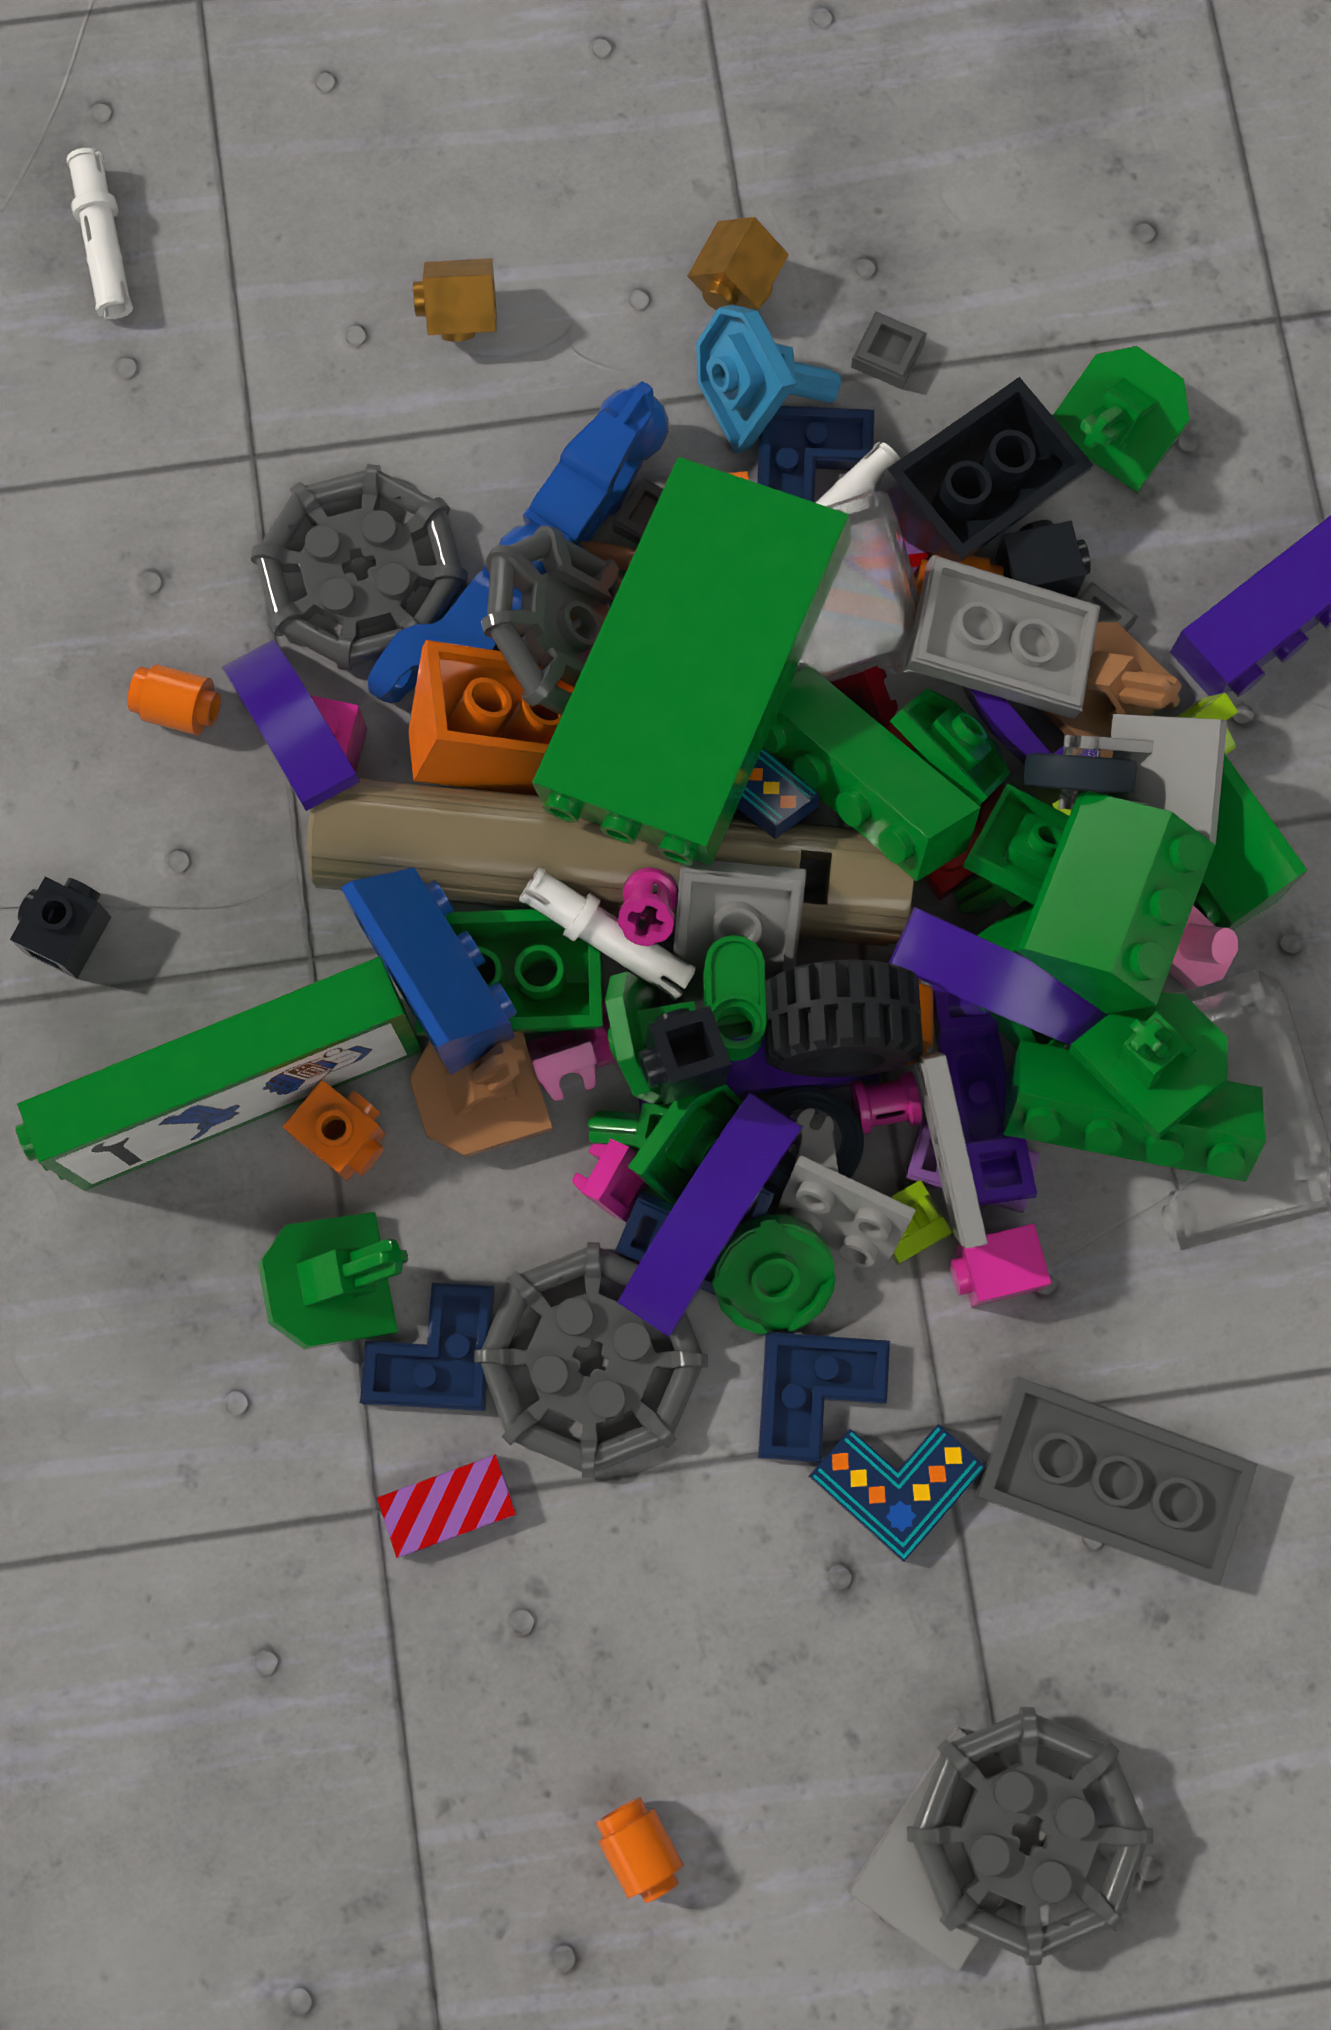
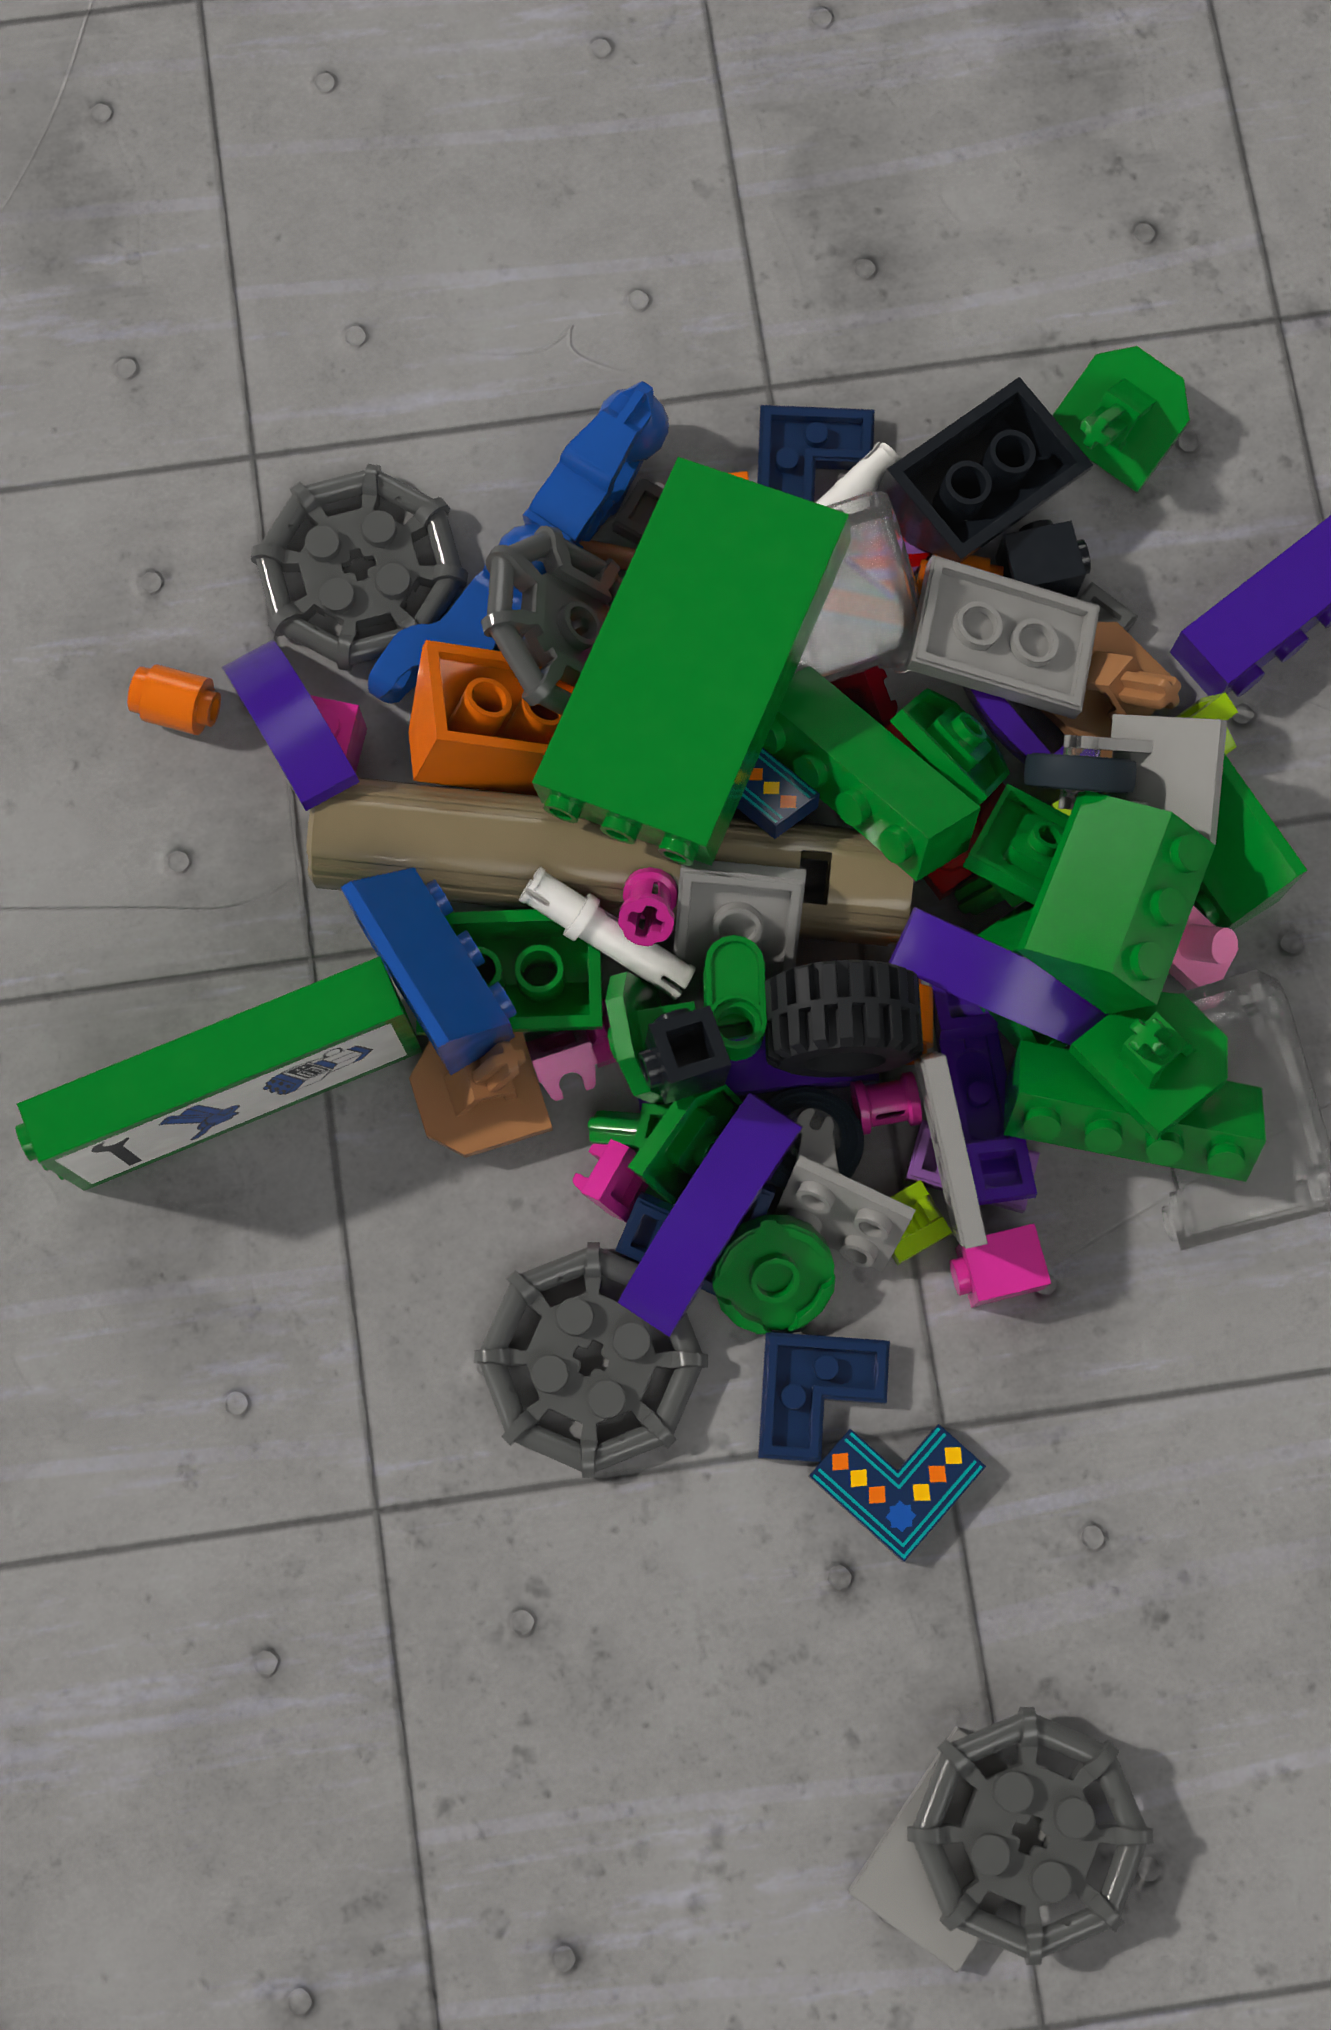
(60, 924): black brick -> none
(96, 212): white pin -> none
(330, 1281): green piece -> none
(338, 1130): orange brick -> none
(443, 1369): dark blue tile -> none
(446, 1506): tile -> none
(457, 298): pearl gold brick -> none
(639, 1850): orange brick -> none
(738, 264): pearl gold brick -> none
(751, 375): dark azure piece -> none
(888, 350): dark grey tile -> none
(1117, 1481): dark grey plate -> none

